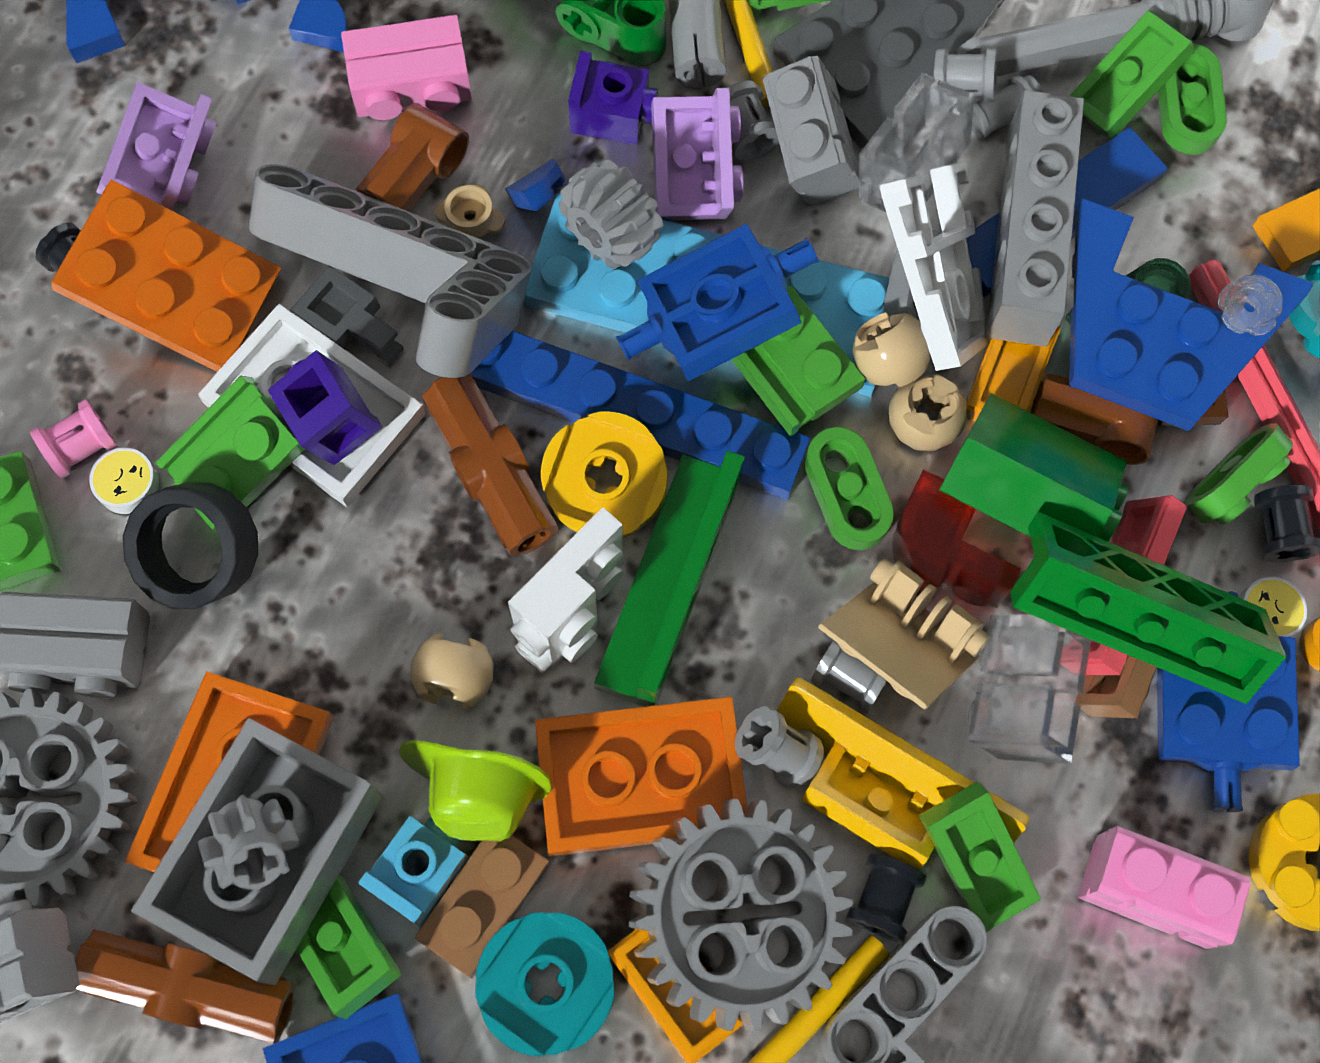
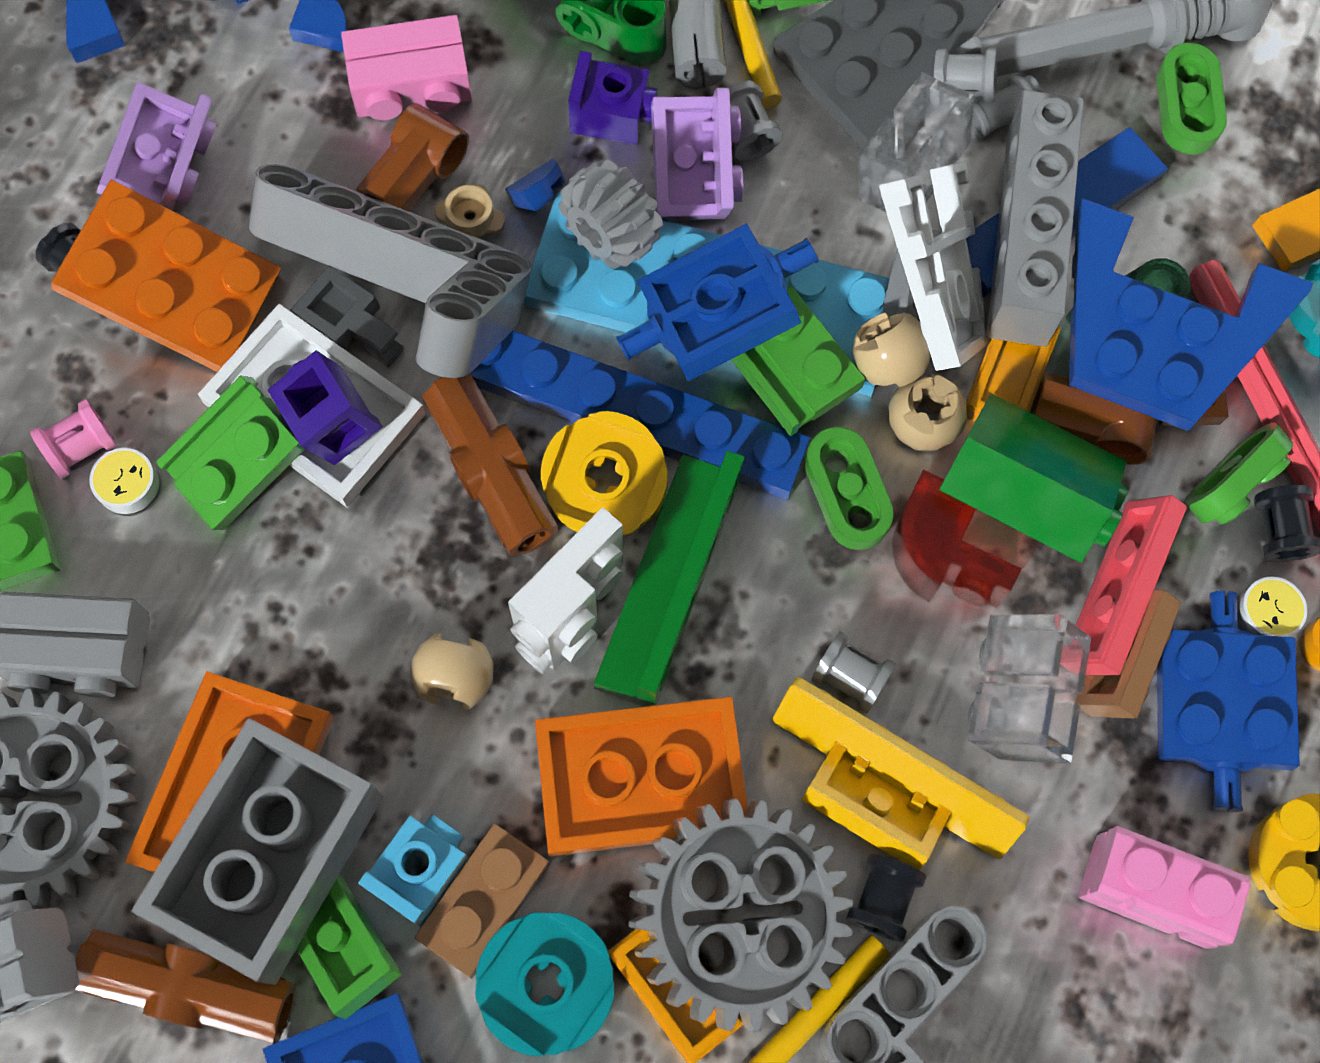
(147, 559): black tyre -> none
(248, 843): light grey gear -> none
(476, 791): lime piece -> none
(771, 742): light grey bush -> none
(812, 130): light grey brick -> none
(905, 639): tan hinge -> none
(980, 855): bright green plate -> none
(1132, 74): bright green plate -> none
(1147, 610): green fence -> none
(1258, 292): clear plate -> none

